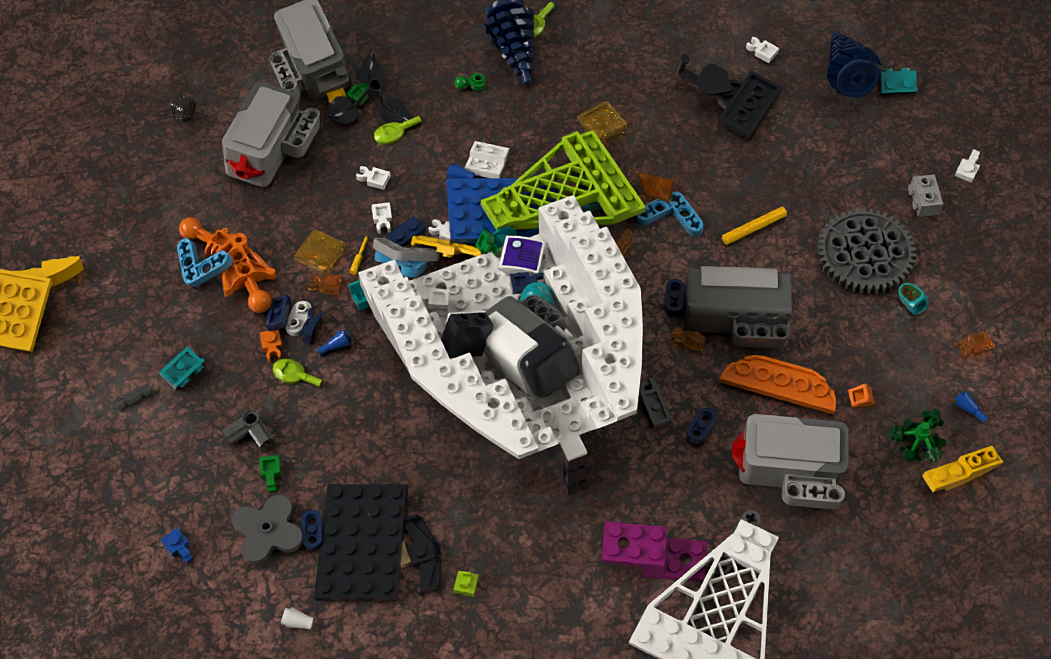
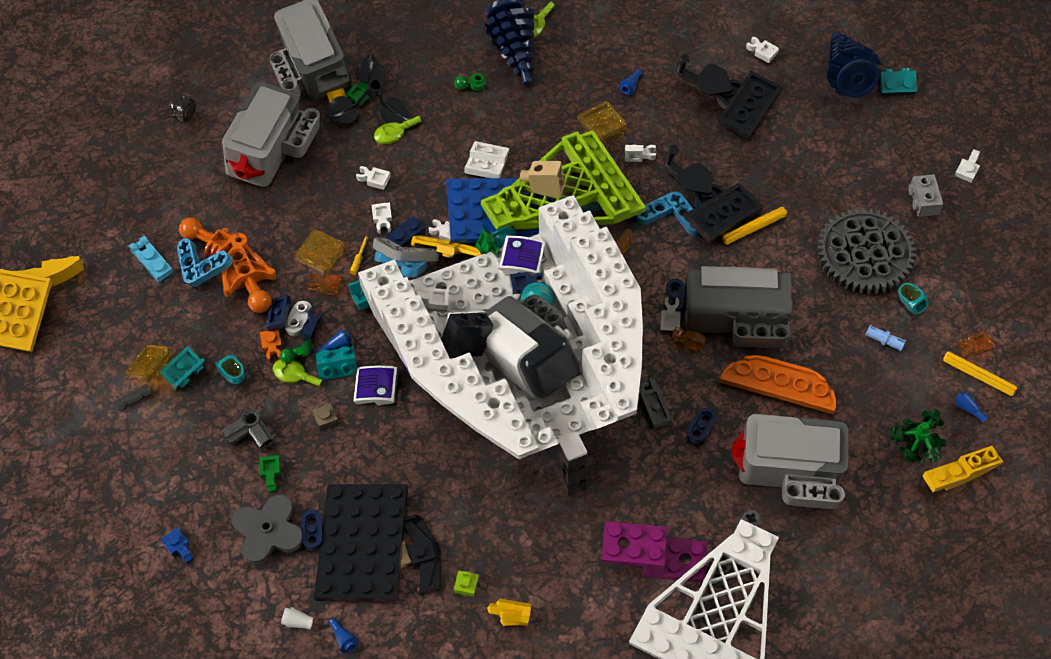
(148, 363): none -> clear yellow plate
(151, 259): none -> medium azure plate
(231, 369): none -> rock
(288, 355): none -> green plate
(325, 416): none -> dark tan plate
(336, 363): none -> teal bracket
(346, 640): none -> blue cone
(376, 385): none -> slope
(458, 172): blue cone -> none
(511, 612): none -> yellow rock
(545, 178): none -> tan torso
(629, 84): none -> blue cone
(636, 153): none -> white plate
(656, 186): clear orange slope -> none
(670, 318): none -> white plate
(716, 208): none -> black plate
(861, 396): orange slope -> none
(885, 338): none -> light blue pin
(980, 373): none -> yellow axle

